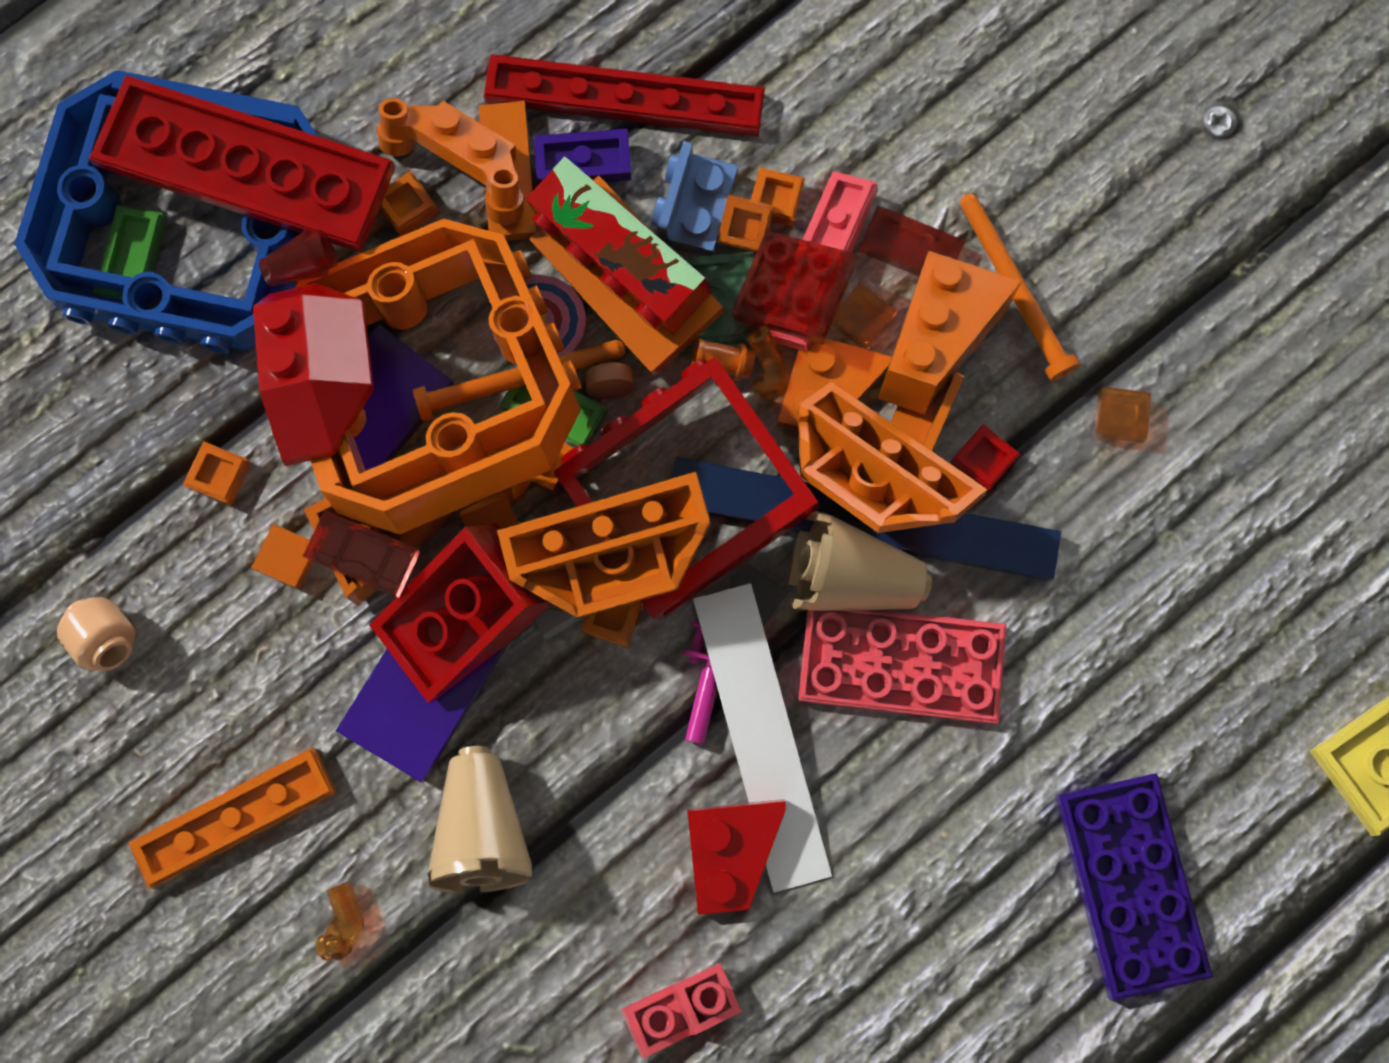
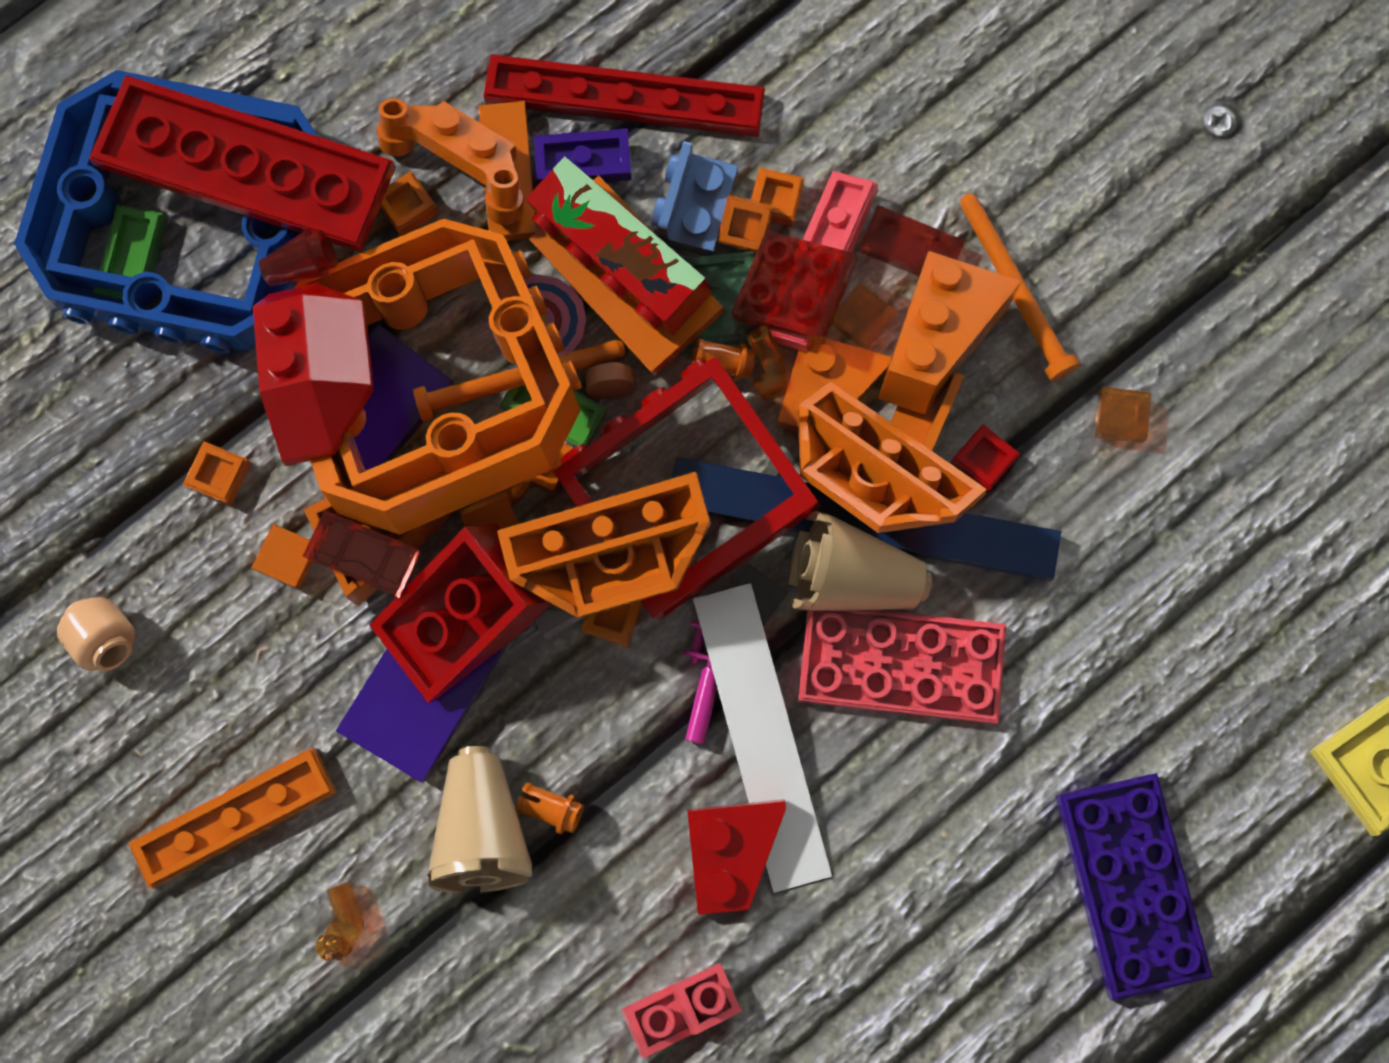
(550, 808): none -> orange pin

